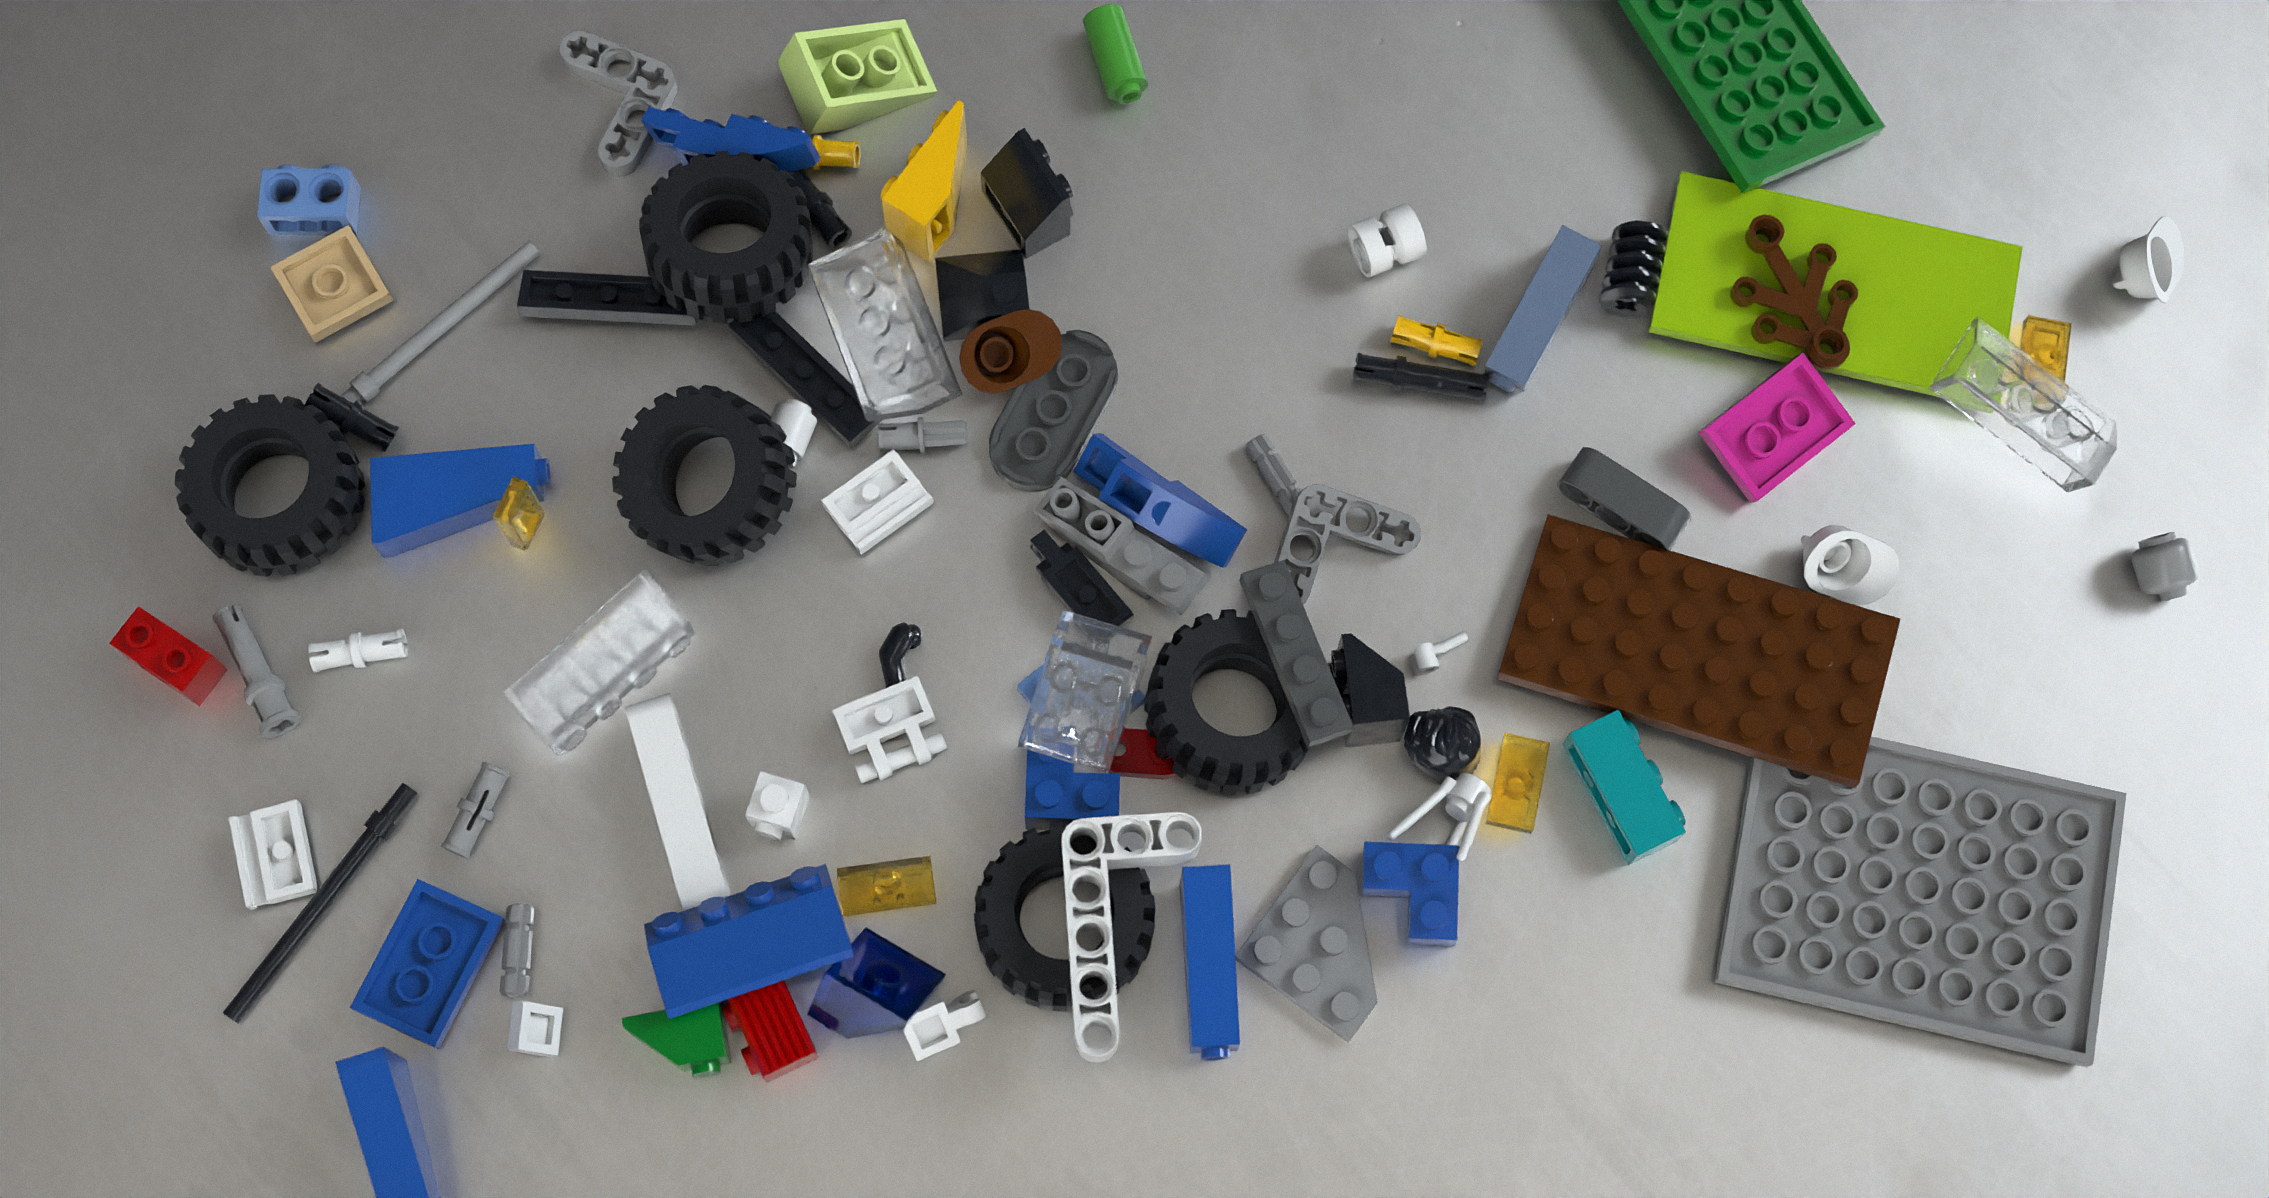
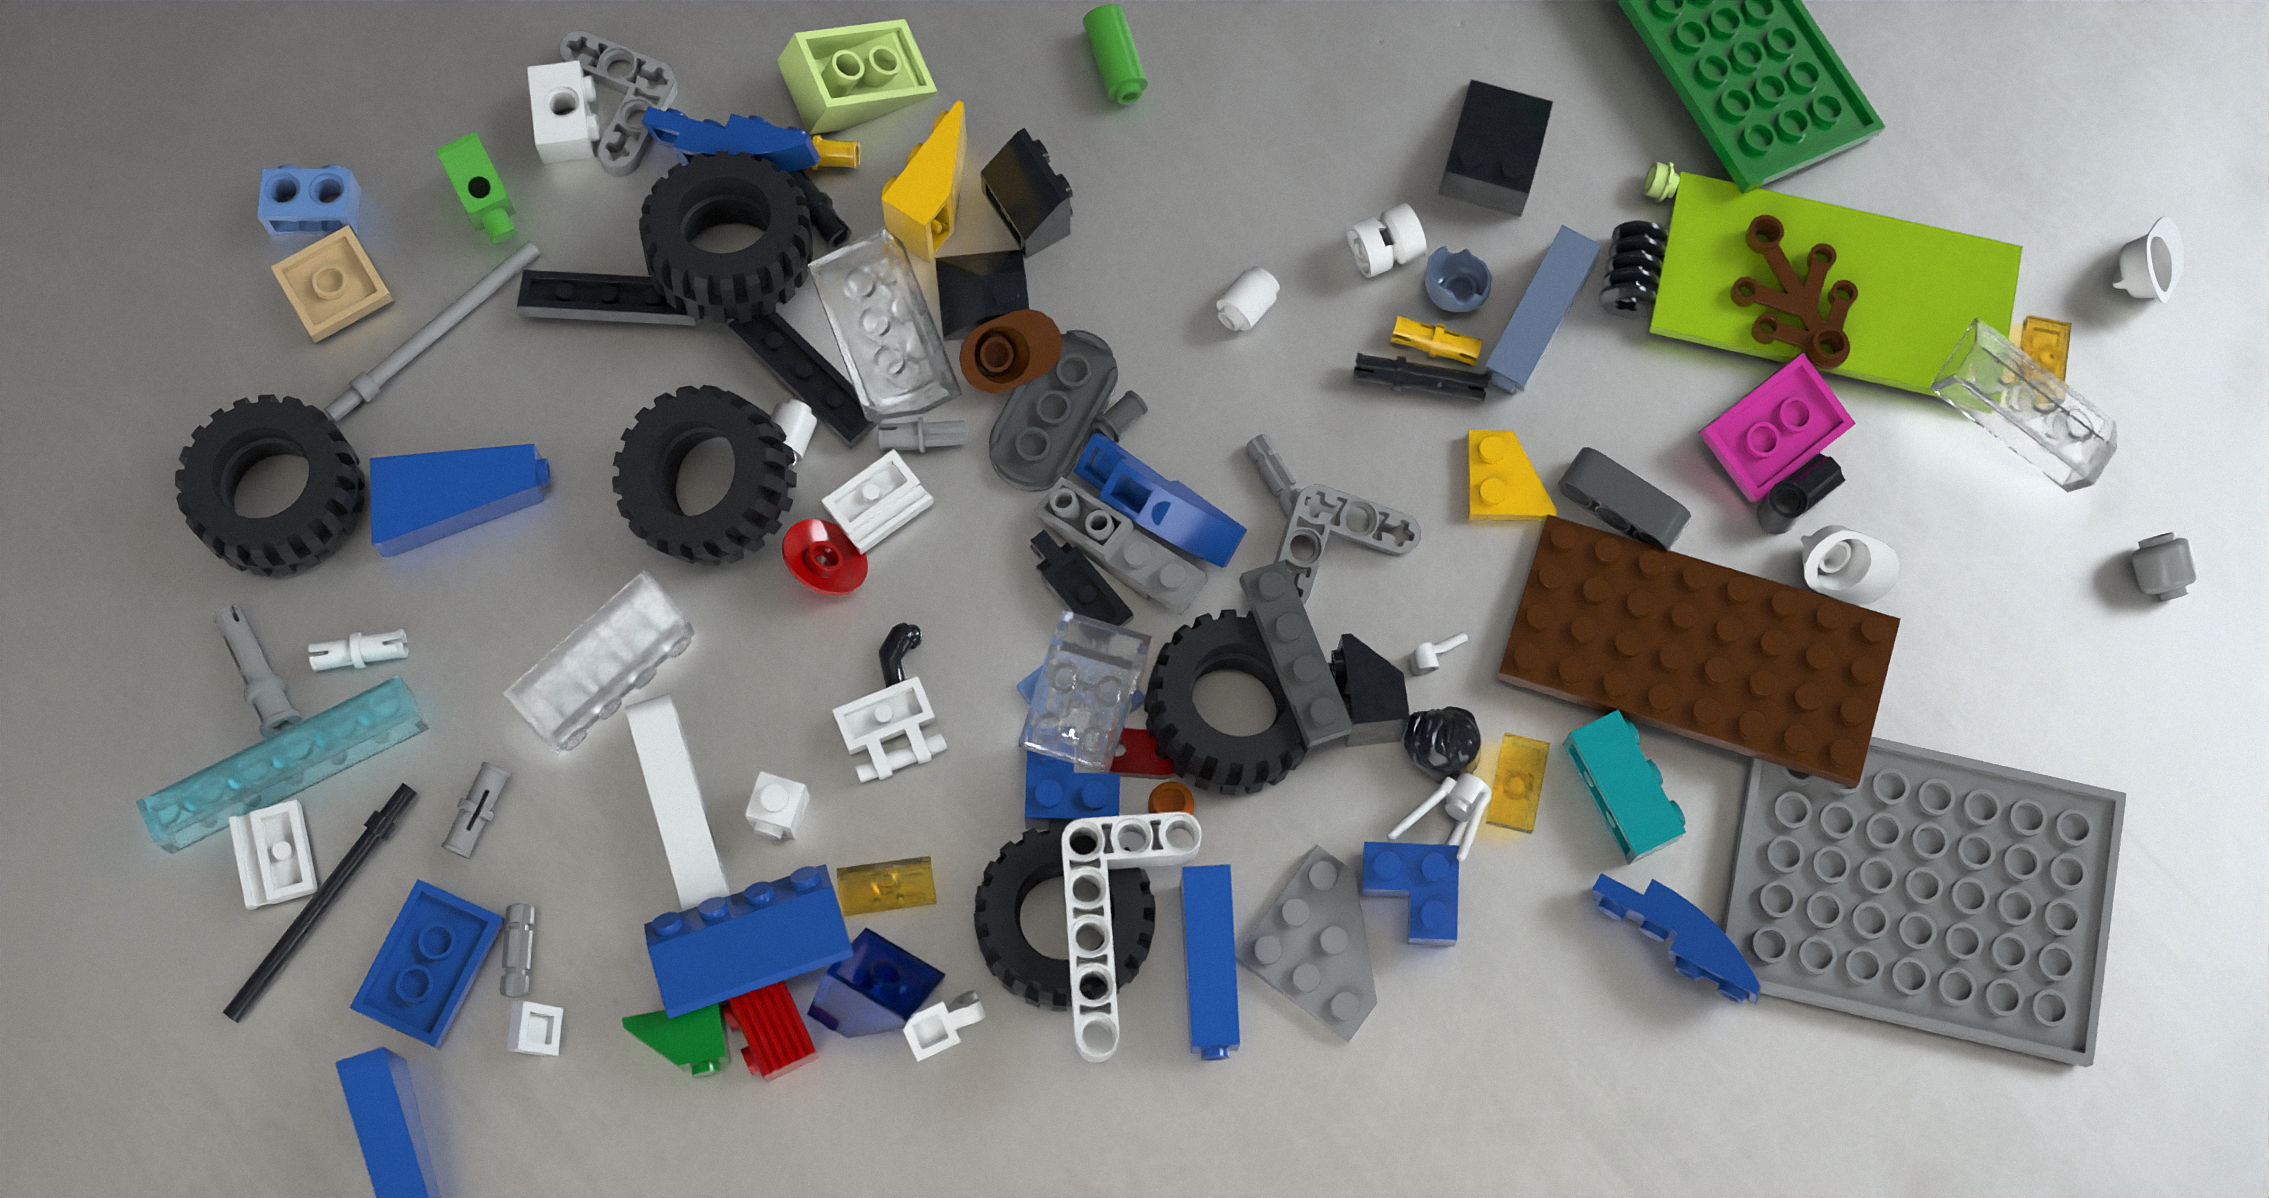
(168, 656): red brick -> none
(282, 765): none -> clear light blue brick
(352, 417): black pin -> none
(478, 187): none -> bright green torso
(519, 514): clear yellow plate -> none
(551, 91): none -> white brick
(823, 558): none -> red dish
(1120, 416): none -> dark grey pin
(1171, 798): none -> orange plate
(1247, 299): none -> white brick
(1457, 280): none -> sand blue hair
(1496, 148): none -> black slope
(1503, 479): none -> yellow wing
(1661, 181): none -> yellowish green plate
(1698, 943): none -> blue slope
(1800, 493): none -> black piece

